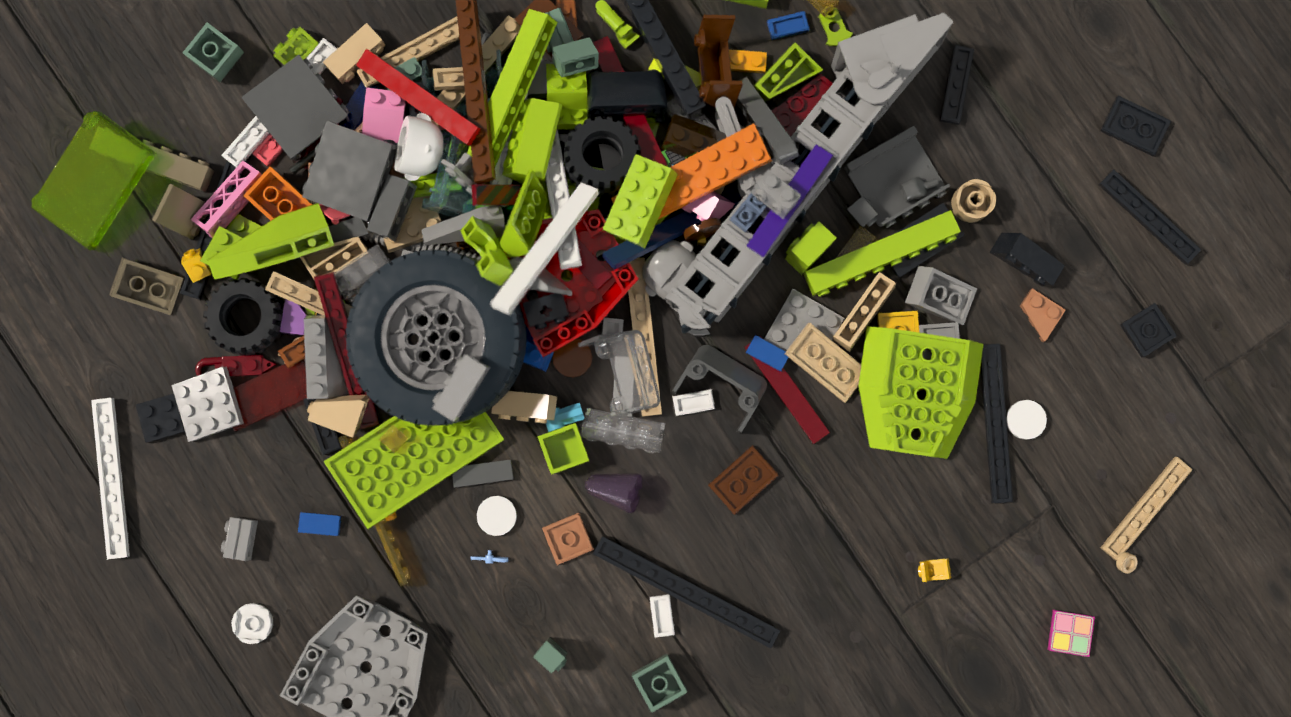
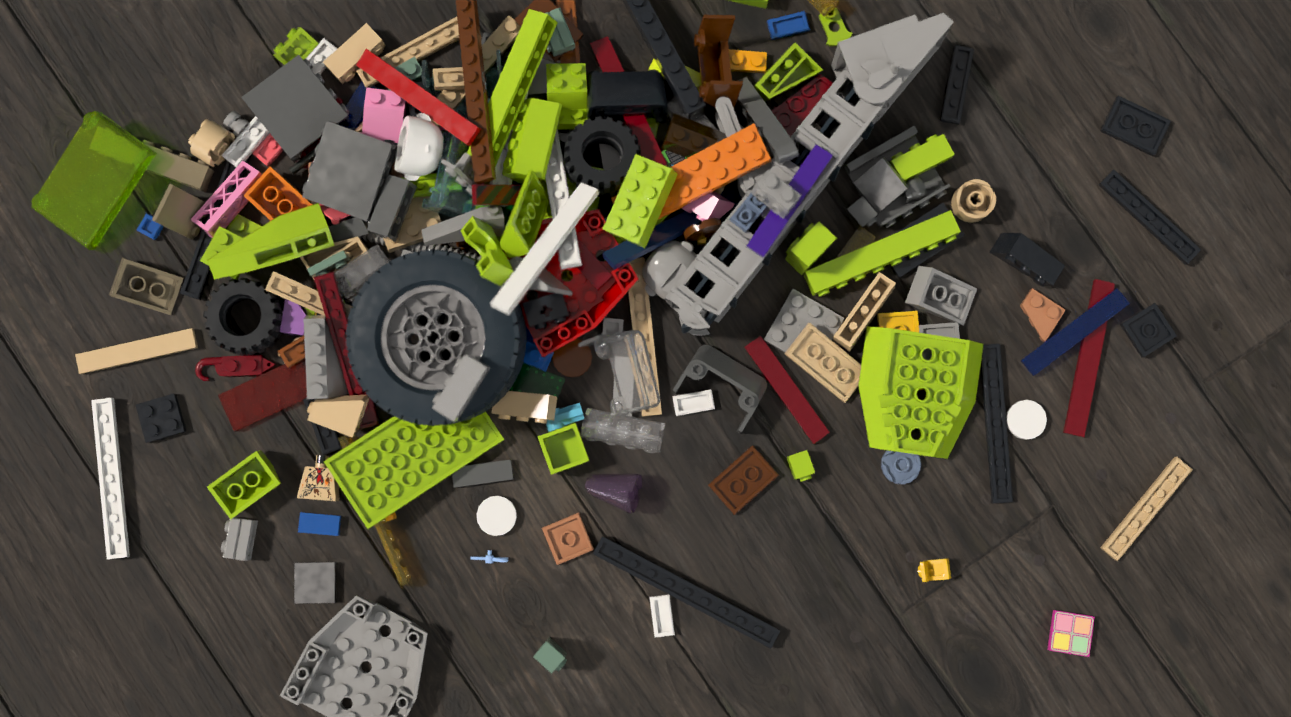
(136, 351): none -> tan tile
(149, 227): none -> blue tile
(194, 267): yellow bracket -> none
(207, 404): plate -> none
(210, 142): none -> tan brick
(213, 52): sand green brick -> none
(235, 123): none -> light grey wheel
(244, 484): none -> lime slope
(252, 623): white tile -> none
(315, 582): none -> flat silver tile
(318, 482): none -> tan torso
(336, 261): none -> sand green plate
(393, 439): clear yellow tile -> none
(537, 381): none -> dark green sticker
(575, 57): sand green brick -> none
(624, 33): lime piece -> none
(659, 682): sand green brick -> none
(767, 353): blue tile -> none
(801, 465): none -> lime brick
(881, 184): none -> flat silver tile
(900, 466): none -> sand blue tile
(922, 157): none -> lime brick
(1075, 332): none -> clear blue tile
(1086, 368): none -> dark red tile
(1126, 562): tan tile -> none

